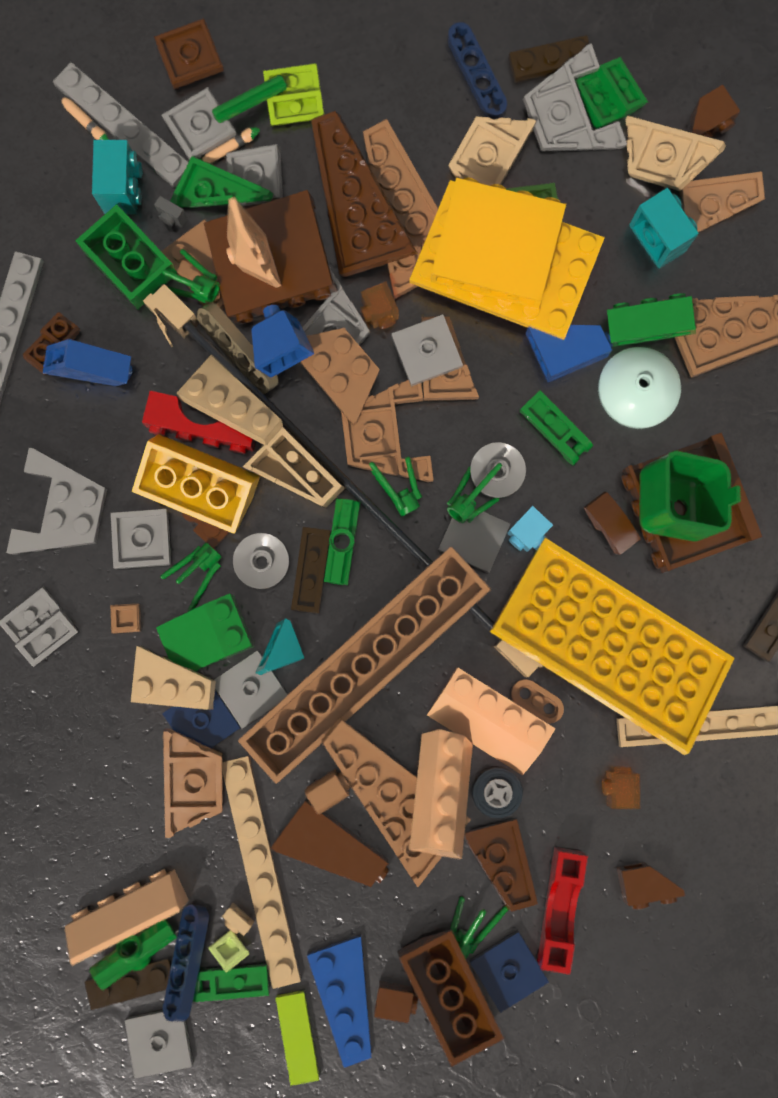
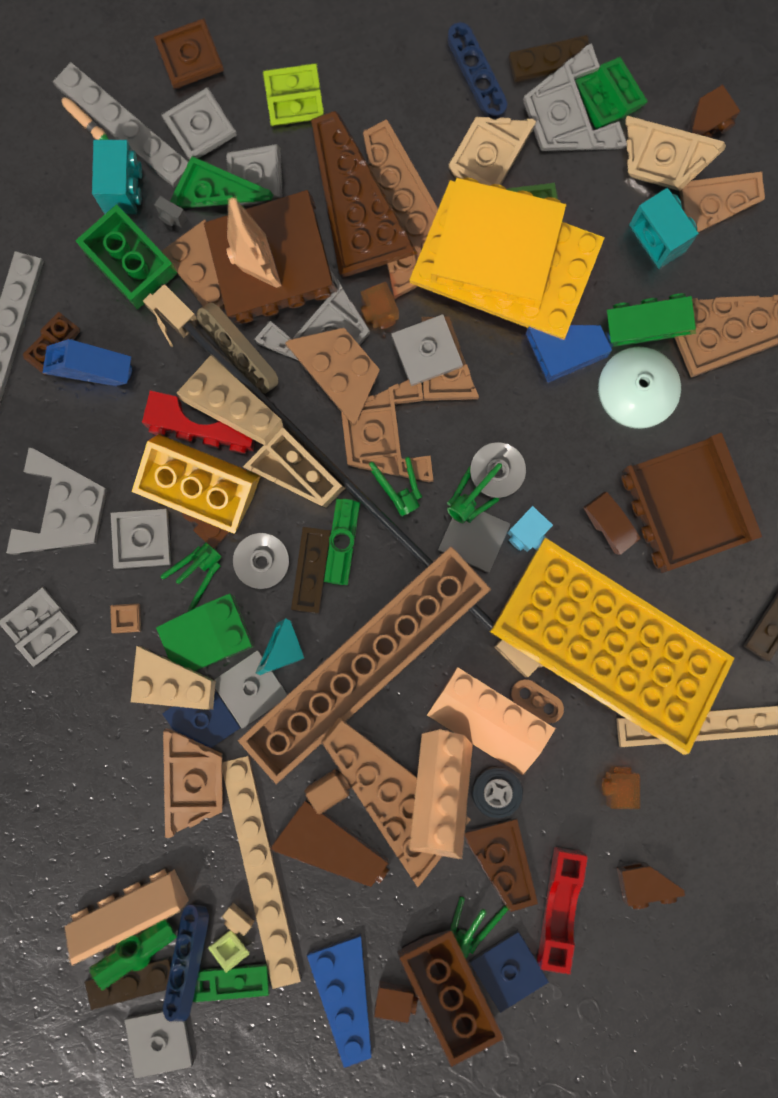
(204, 286): green plant -> none
(231, 145): light nougat piece -> none
(249, 99): green axle -> none
(279, 342): blue torso -> none
(297, 1037): lime tile -> none
(555, 427): green plate -> none
(699, 484): green piece -> none

